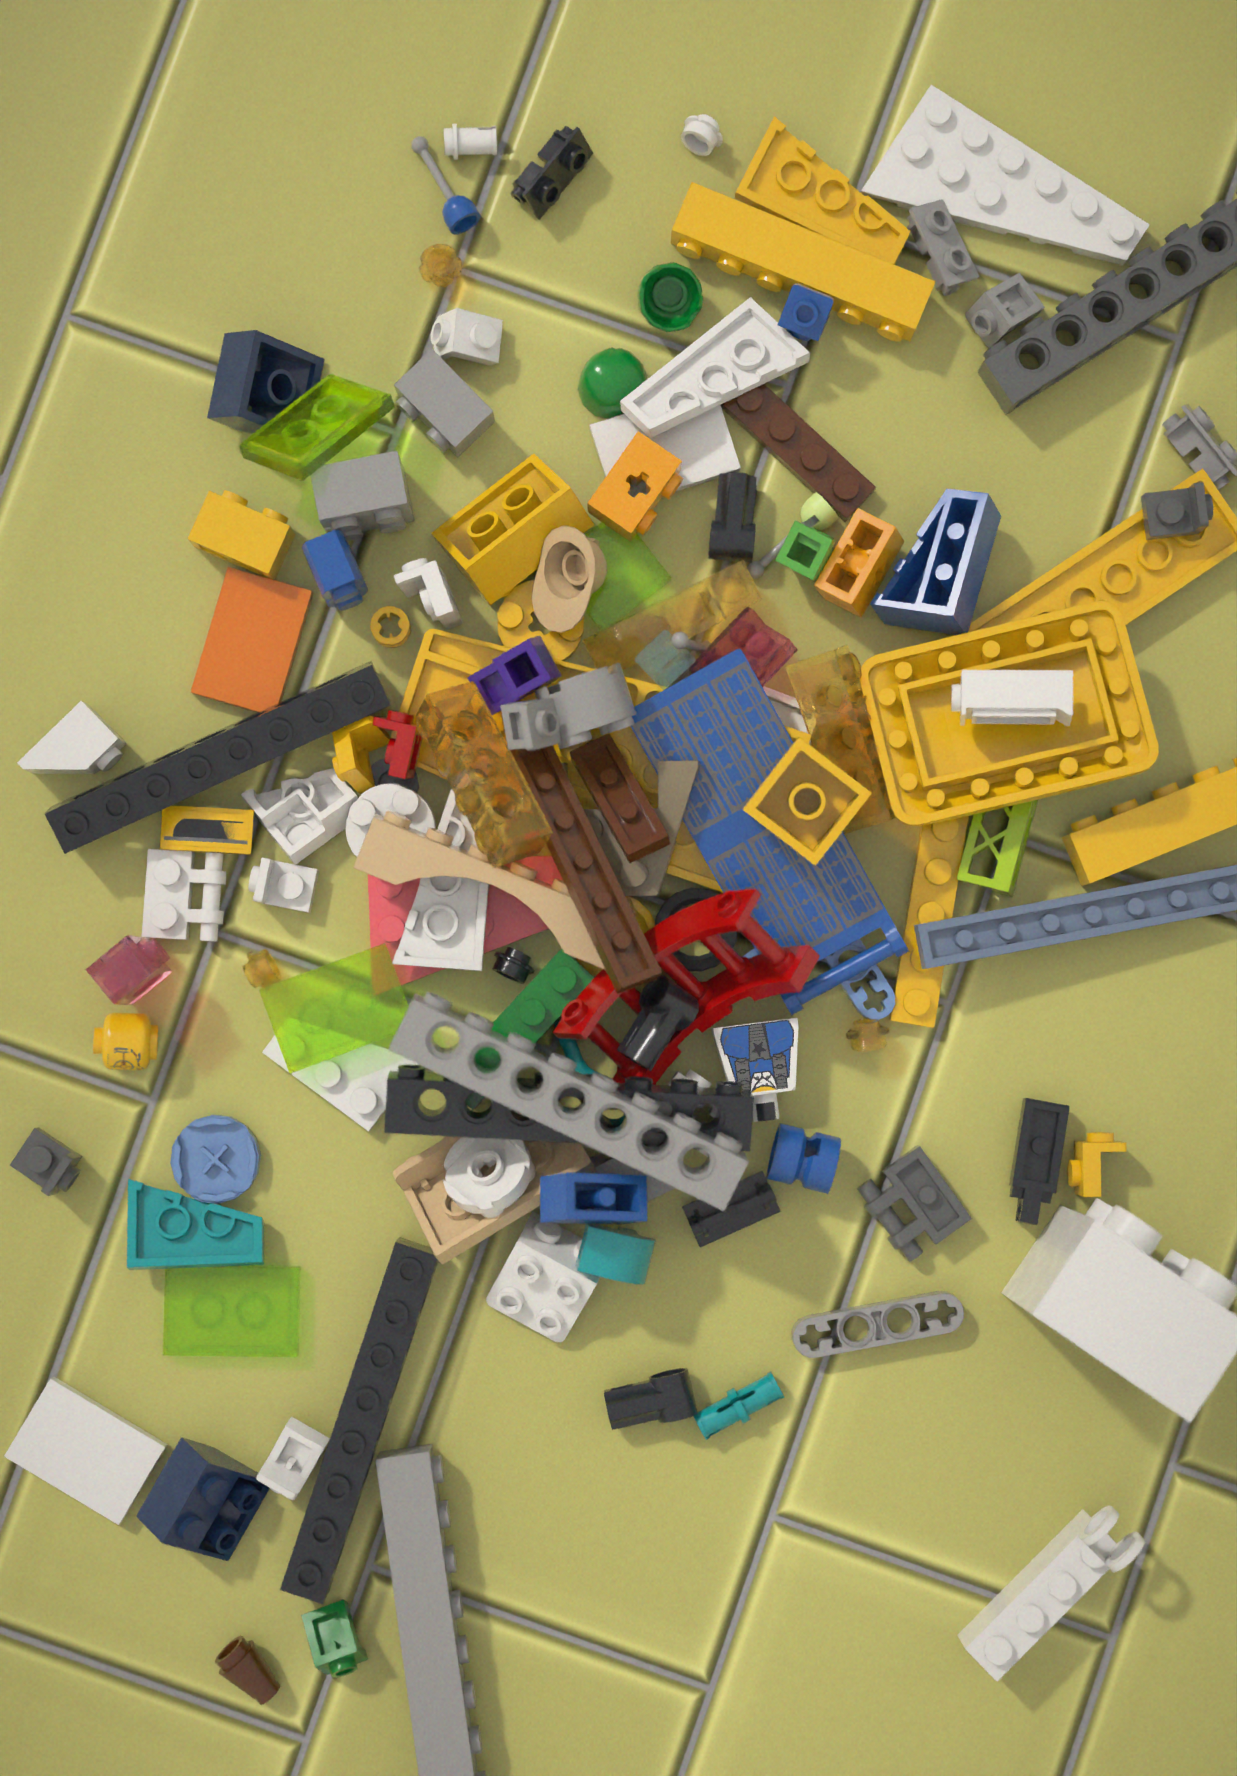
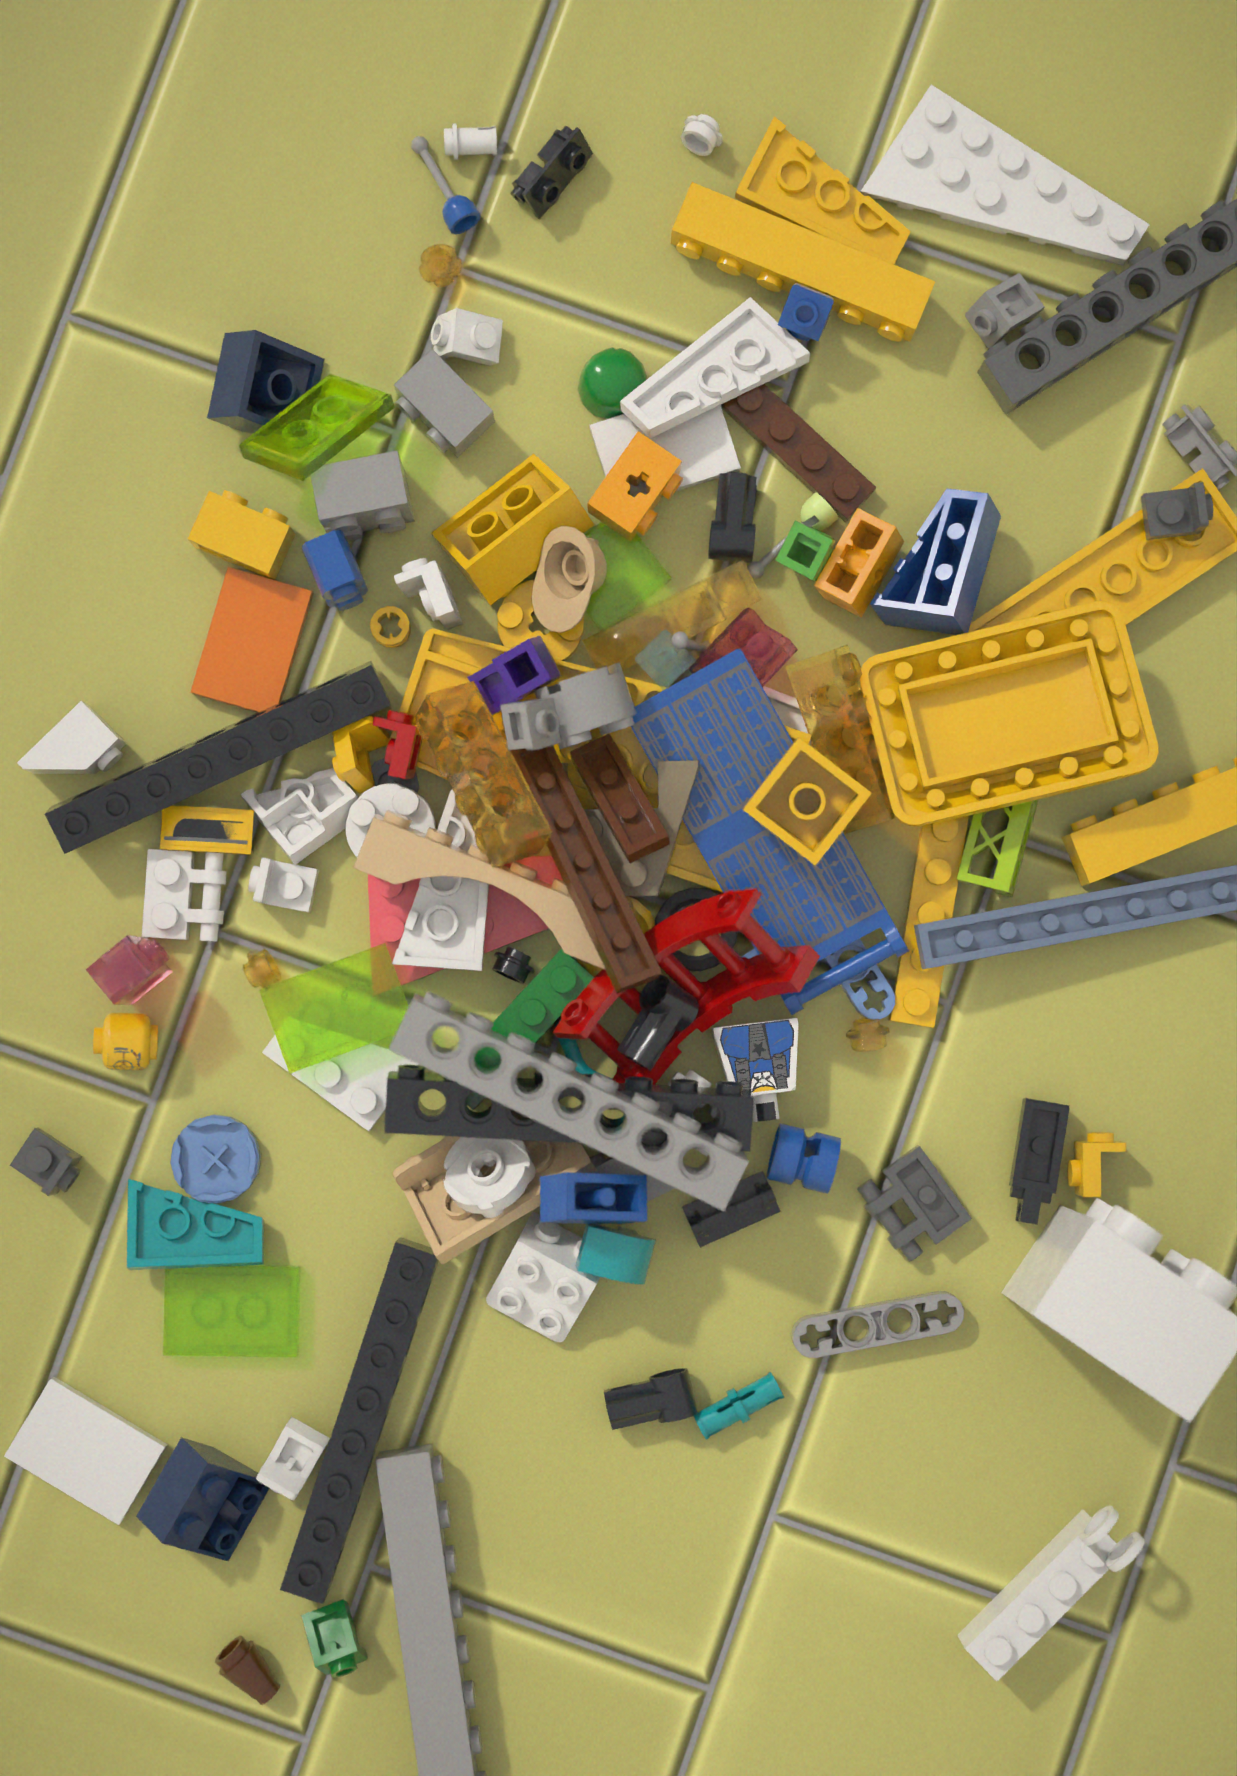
(670, 297): green hair -> none
(937, 235): light grey hinge -> none
(1014, 696): white window -> none

